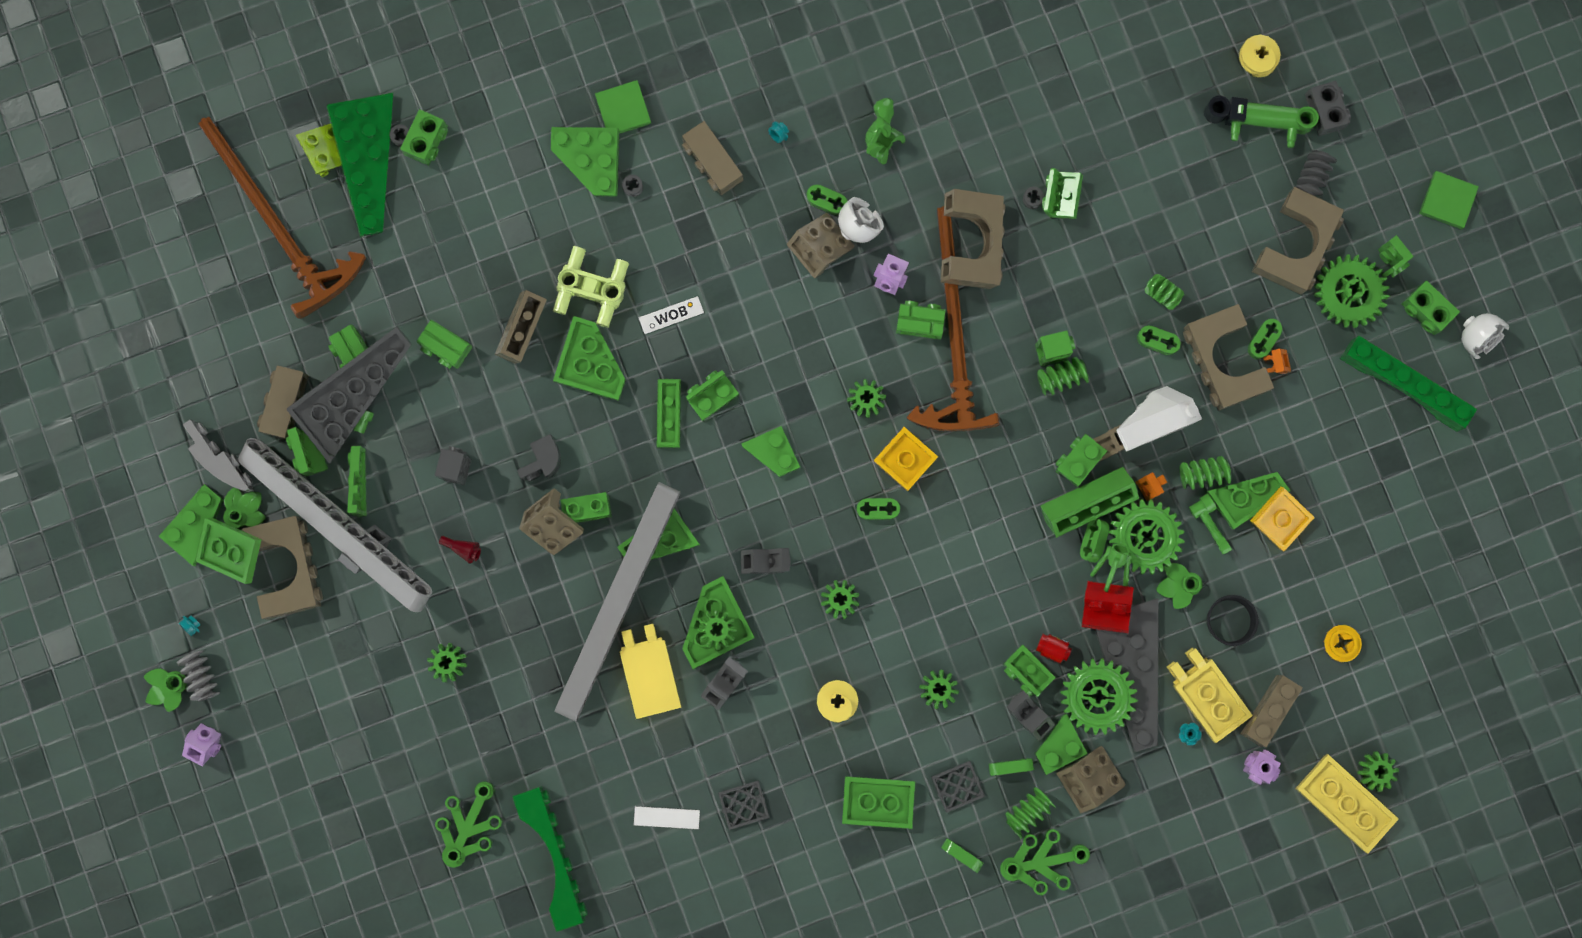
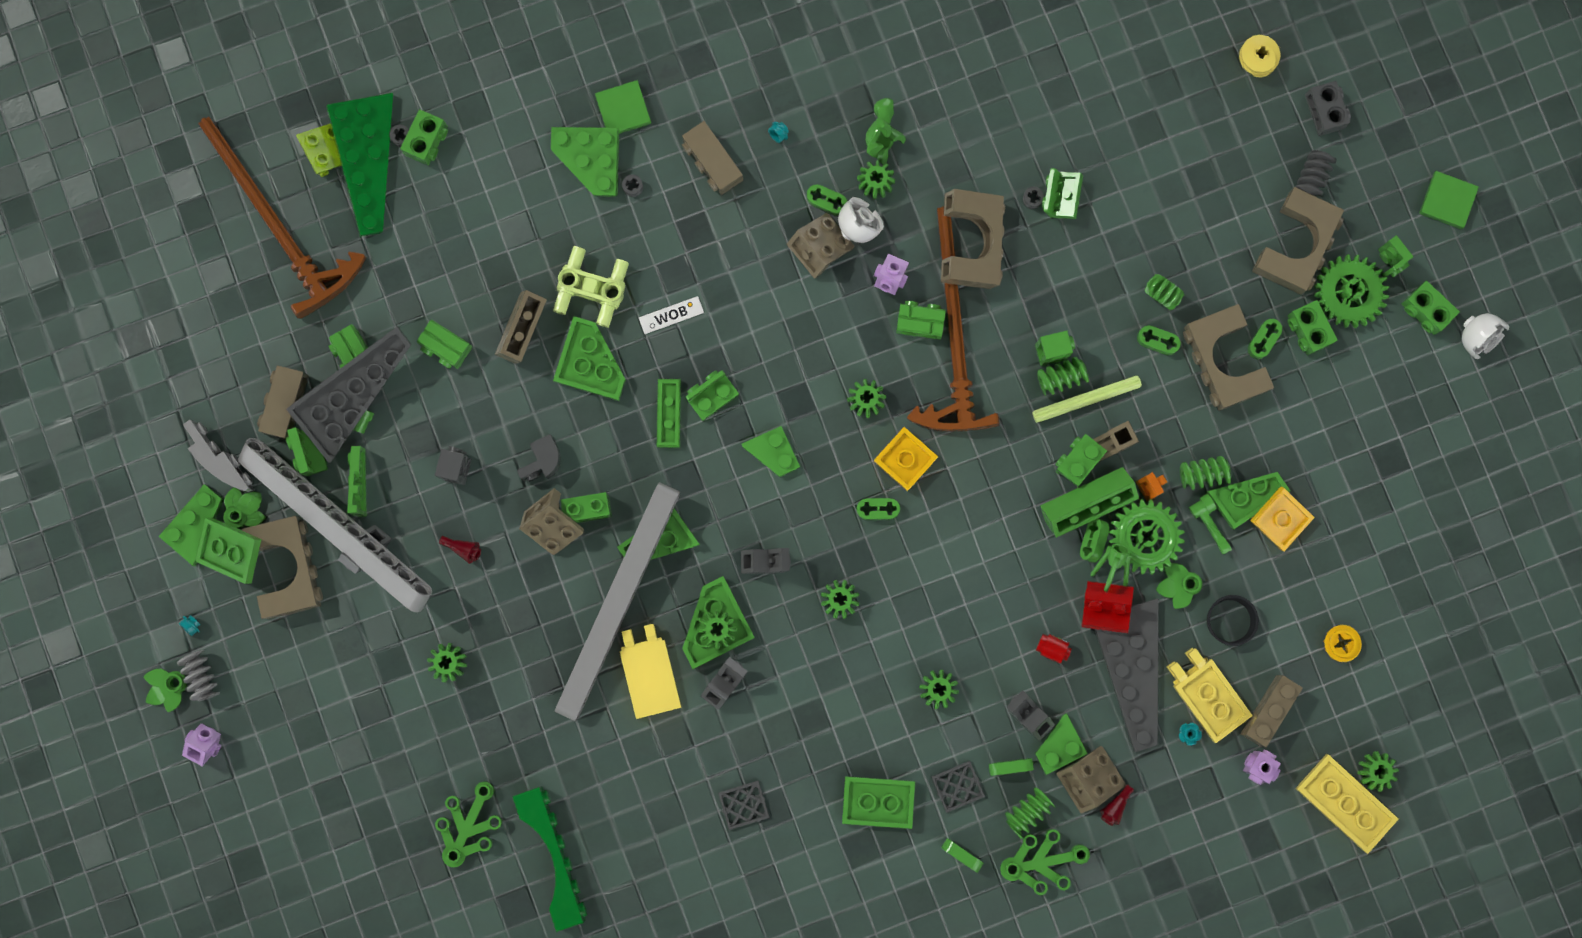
(666, 817): white sticker -> none
(845, 710): light yellow piece -> none
(880, 173): none -> bright green gear
(1028, 671): bright green bracket -> none
(1086, 399): none -> yellowish green axle
(1114, 810): none -> dark red cone
(1121, 699): bright green gear -> none
(1158, 416): white wedge -> none
(1240, 112): bright green piece -> none
(1280, 360): orange tile -> none
(1318, 325): none -> bright green brick
(1381, 365): green arch -> none

